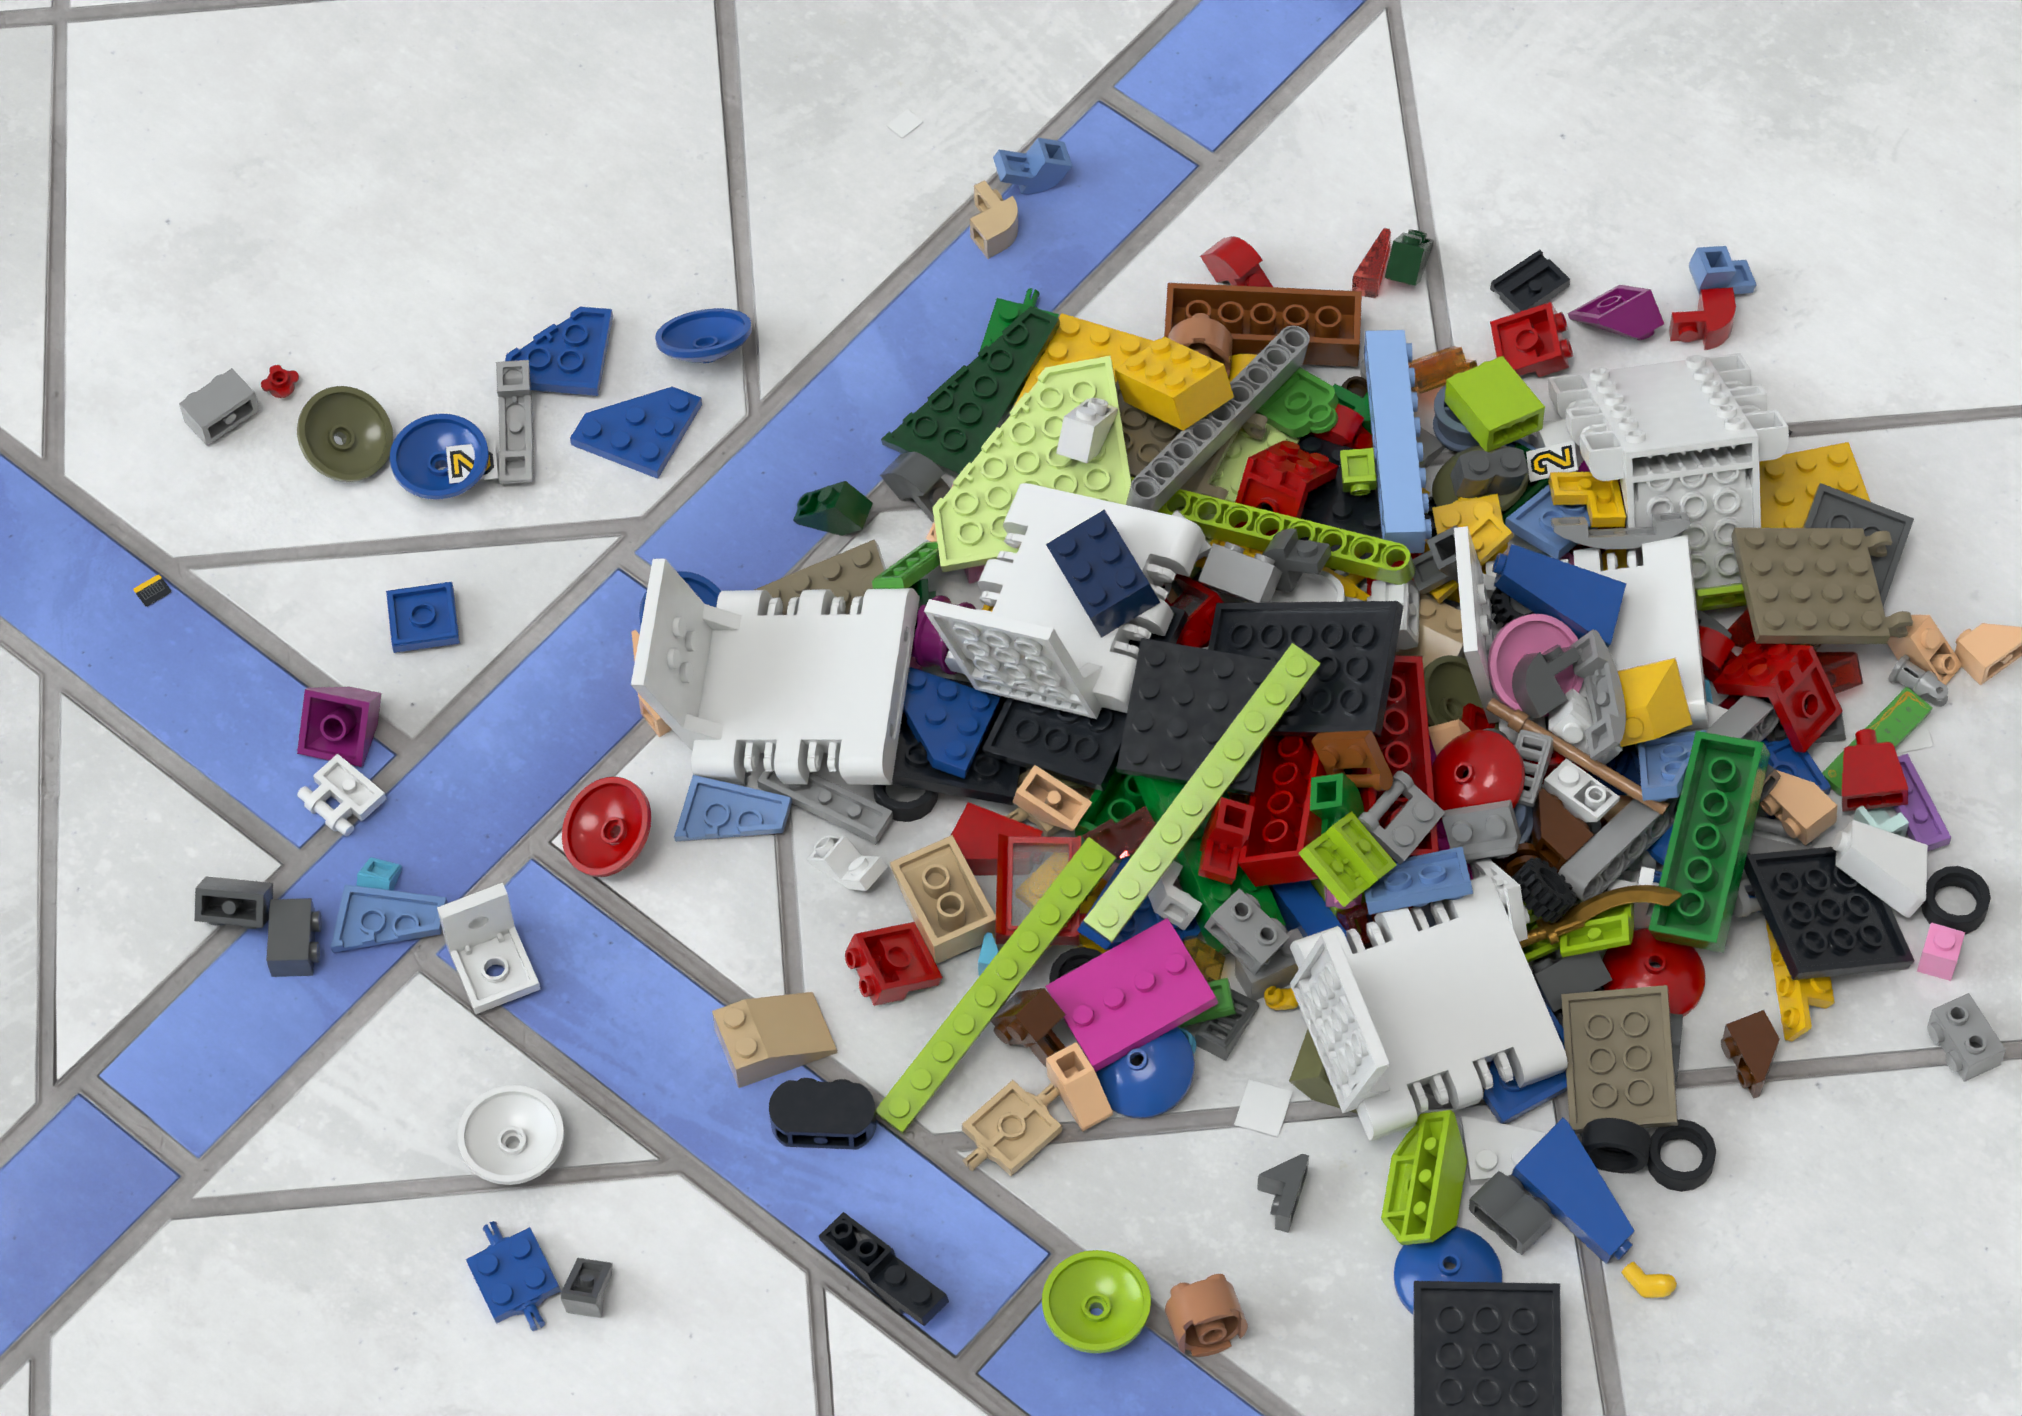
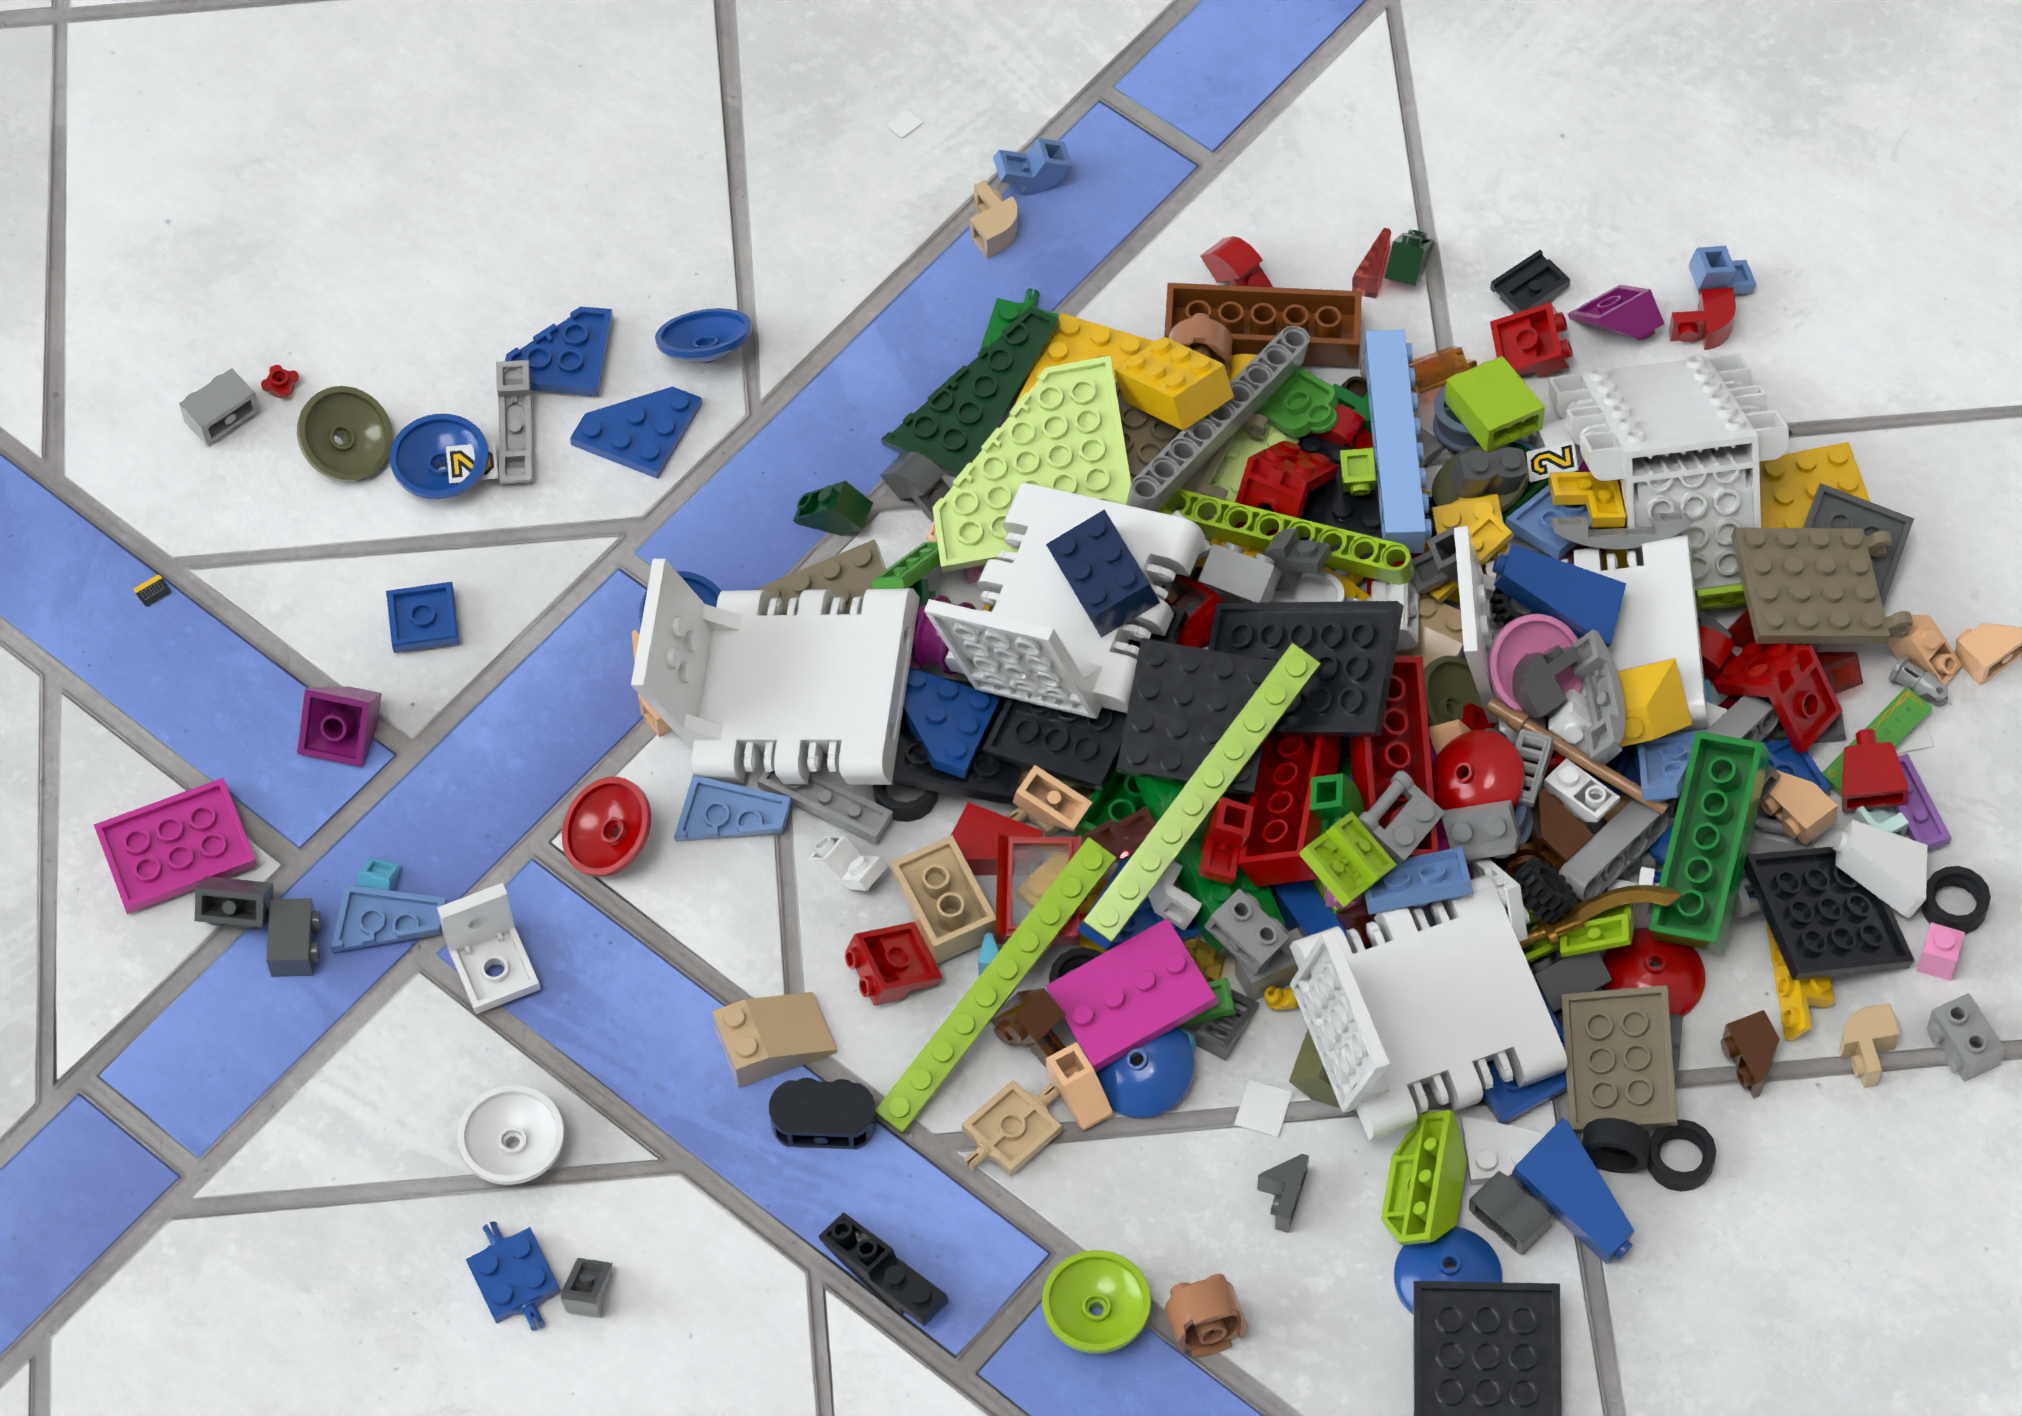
(175, 845): none -> dark pink plate
(346, 785): white plate -> none
(1086, 429): white slope -> none
(1354, 750): dark orange plate -> none
(1649, 1285): yellow arm -> none
(1864, 1036): none -> tan brick

